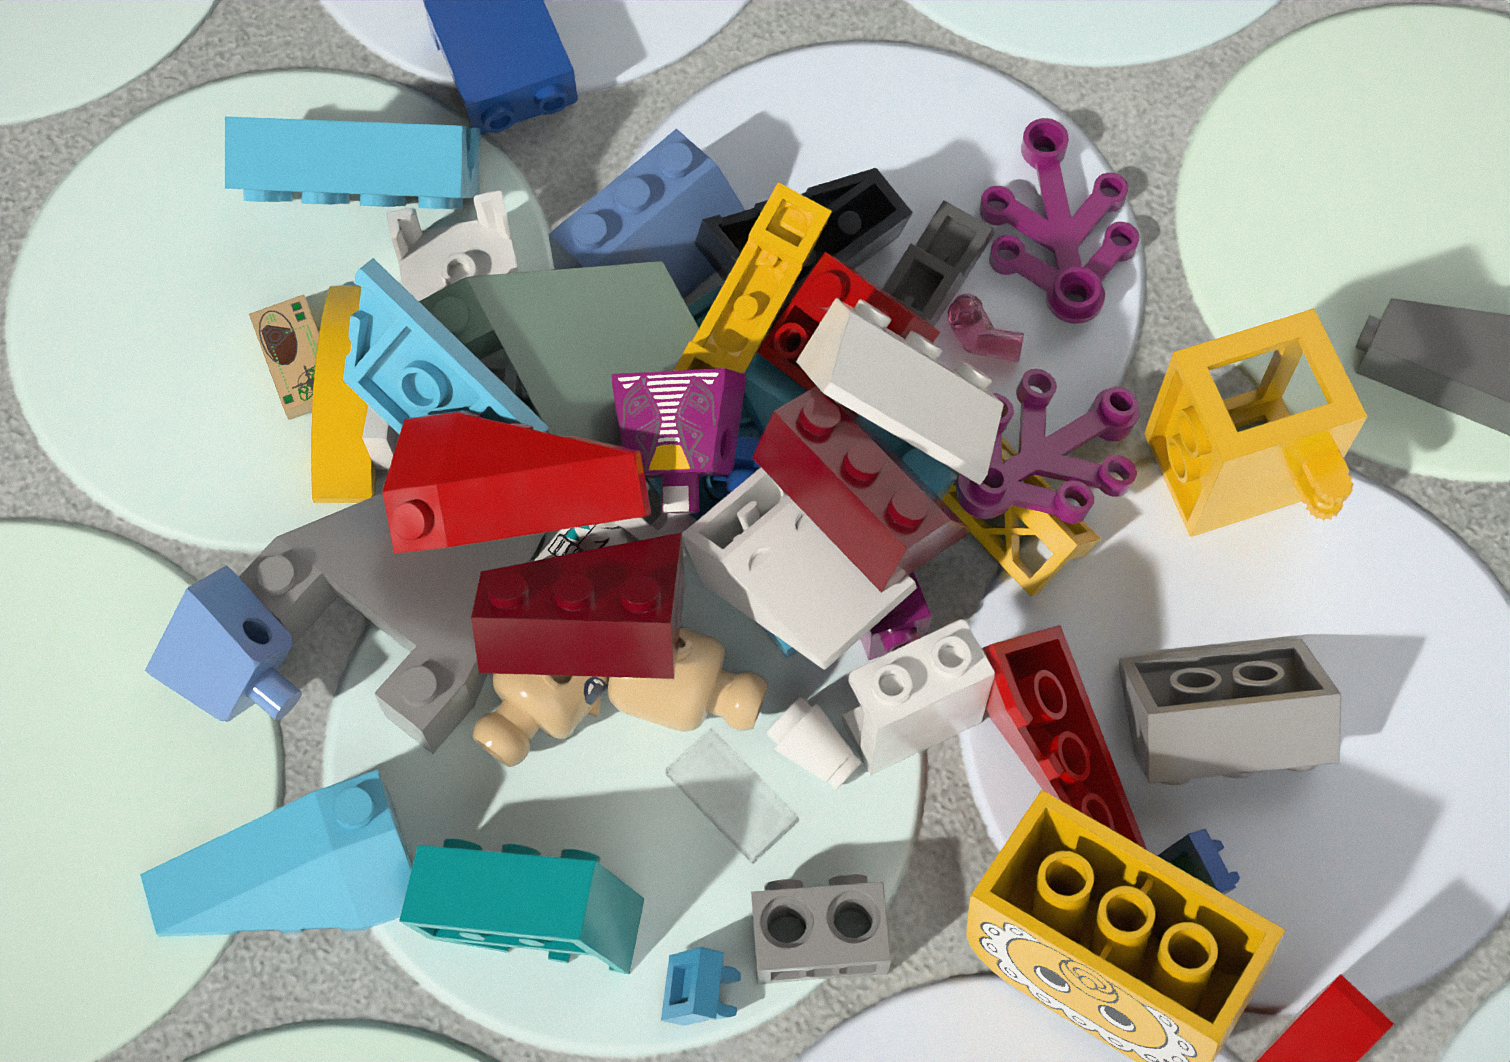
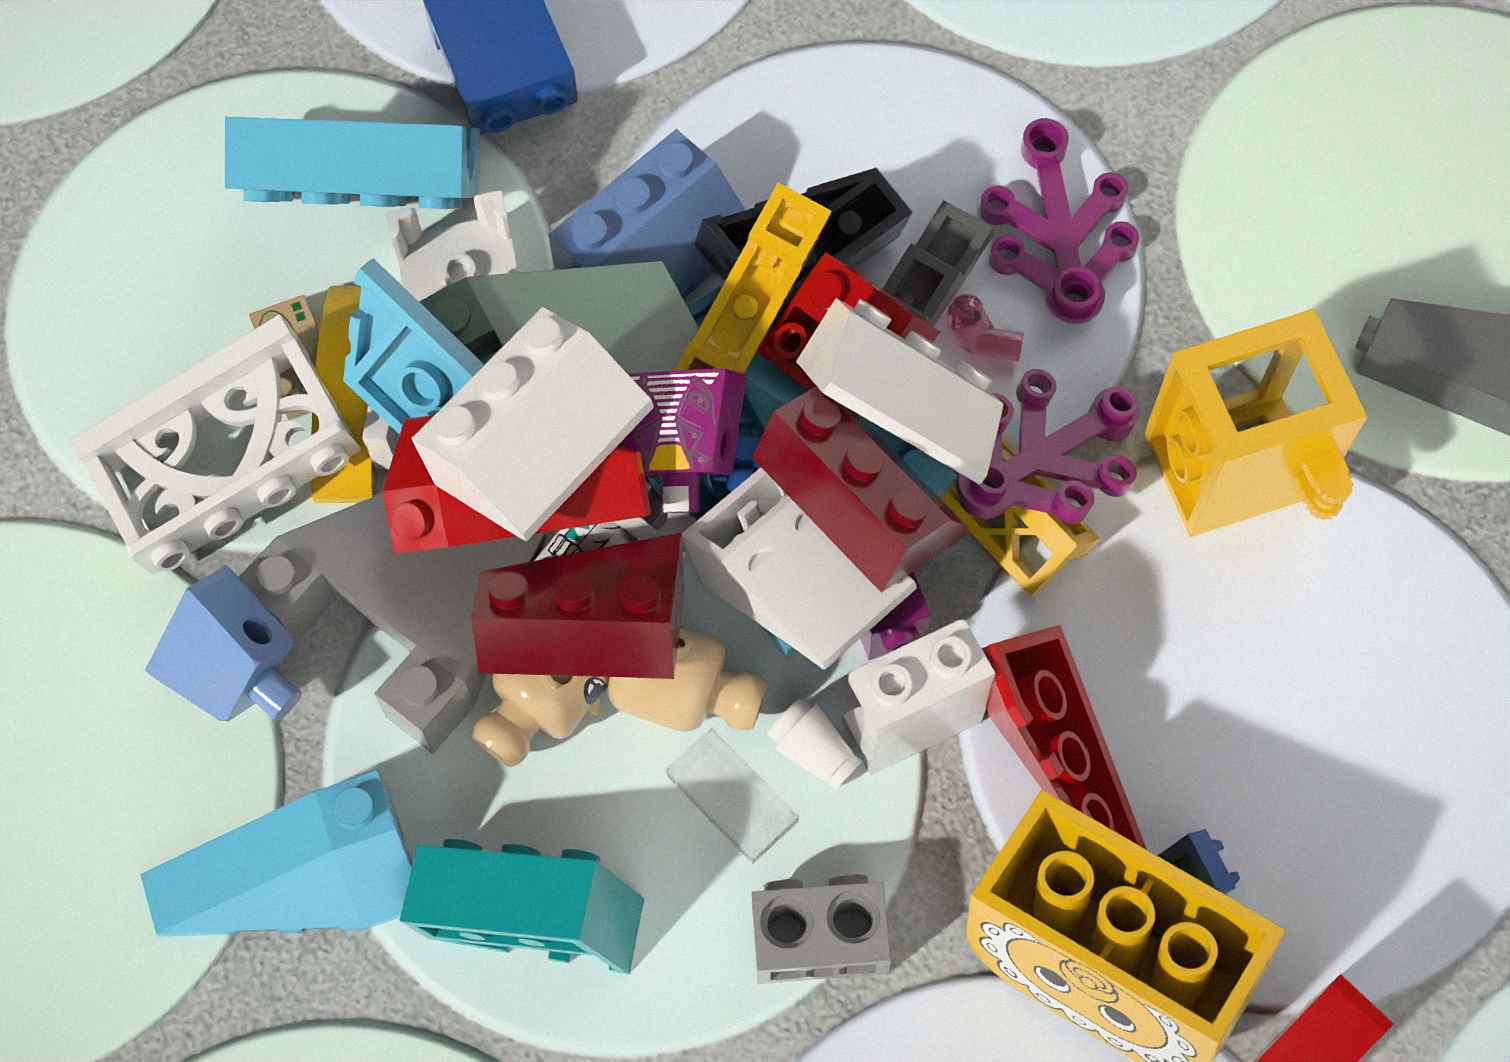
(174, 408): none -> white fence
(531, 424): none -> white slope
(694, 987): dark azure tile -> none
(1231, 711): light grey slope -> none

